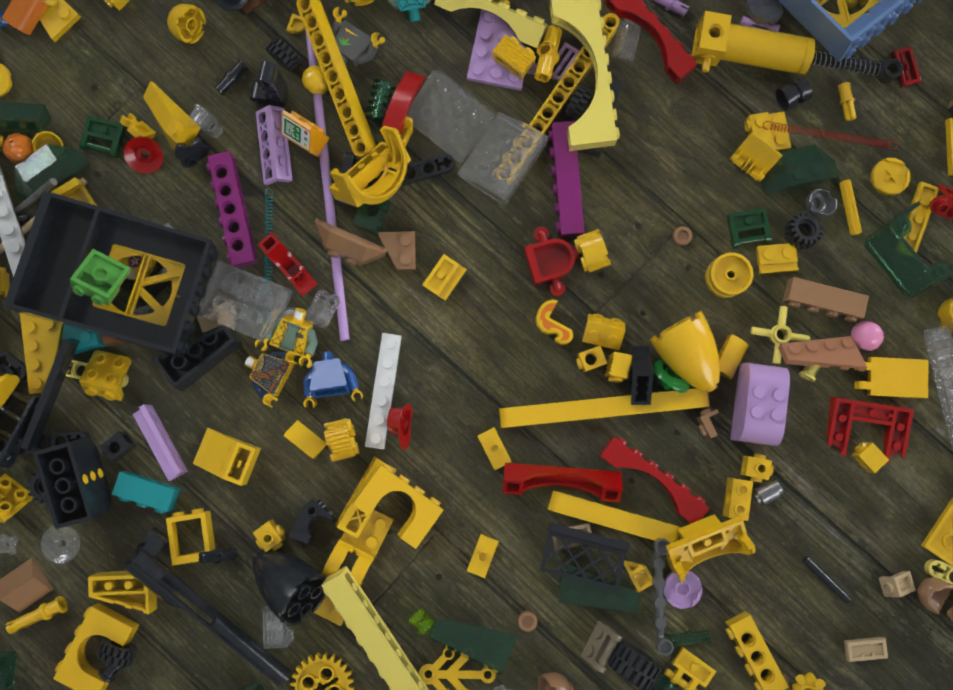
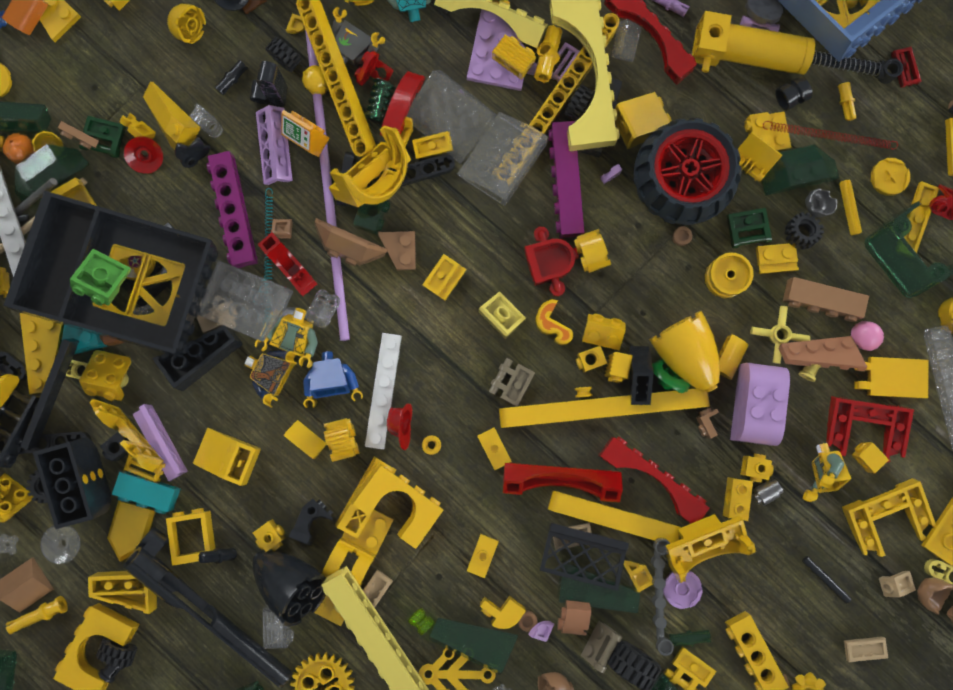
(71, 132): none -> medium nougat wing
(129, 528): none -> yellow tile
(137, 445): none -> yellow wedge
(155, 478): none -> yellow tile
(282, 228): none -> medium nougat tile
(370, 62): none -> red bracket
(377, 587): none -> tan plate
(432, 145): none -> yellow plate
(436, 440): none -> yellow plate
(502, 314): none -> light yellow slope
(506, 616): none -> yellow brick
(517, 384): none -> dark tan plate
(541, 630): none -> lavender tile
(574, 618): none -> nougat brick
(583, 392): none -> yellow bush
(615, 171): none -> lavender tile
(640, 118): none -> yellow slope
(719, 163): none -> wheel
(829, 472): none -> torso
(906, 495): none -> yellow wedge

